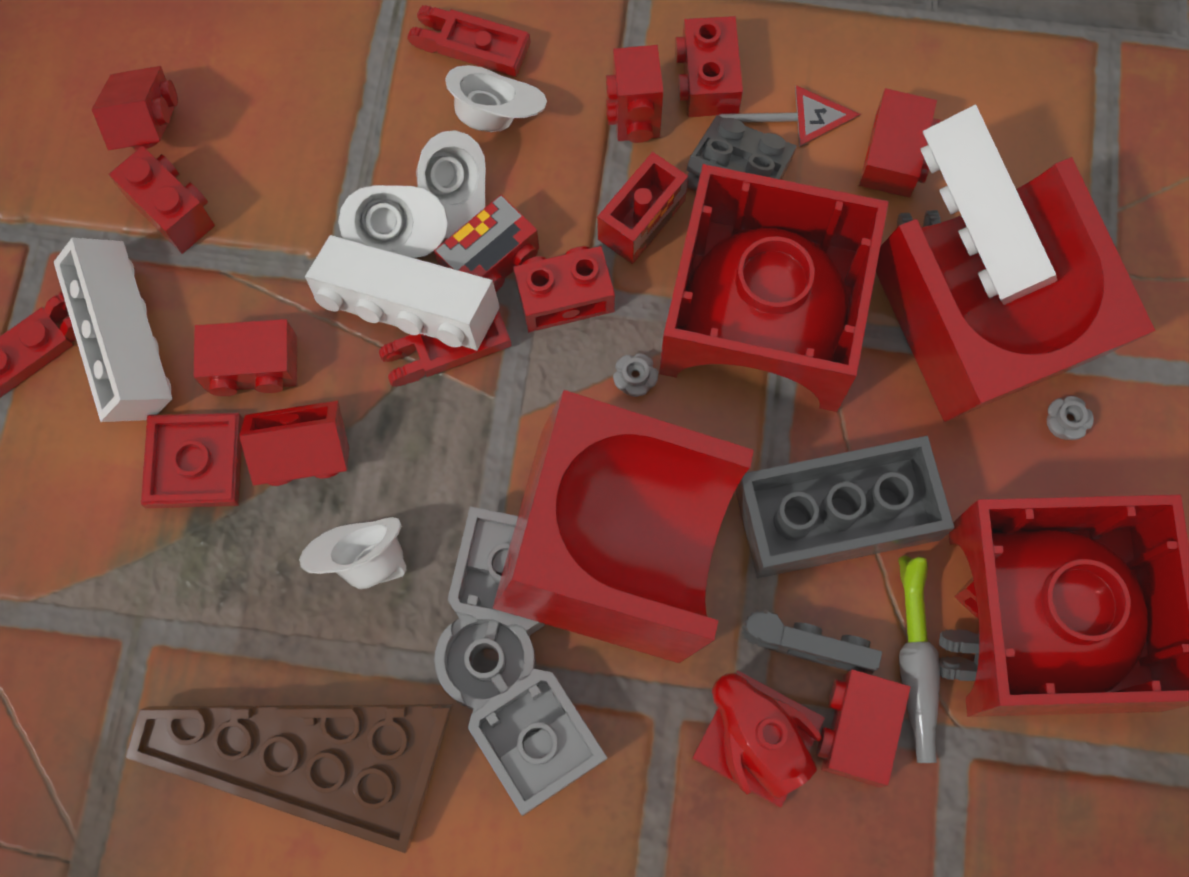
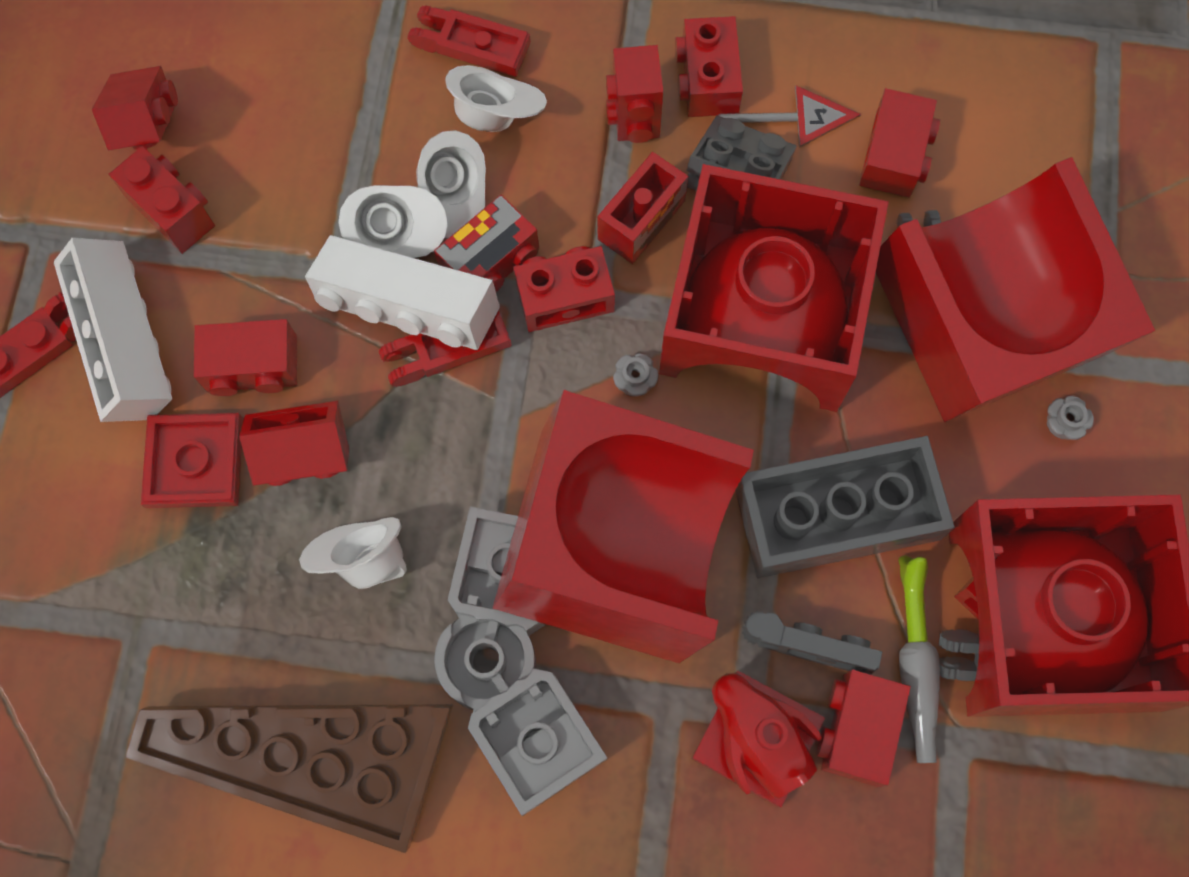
(989, 206): white brick -> none

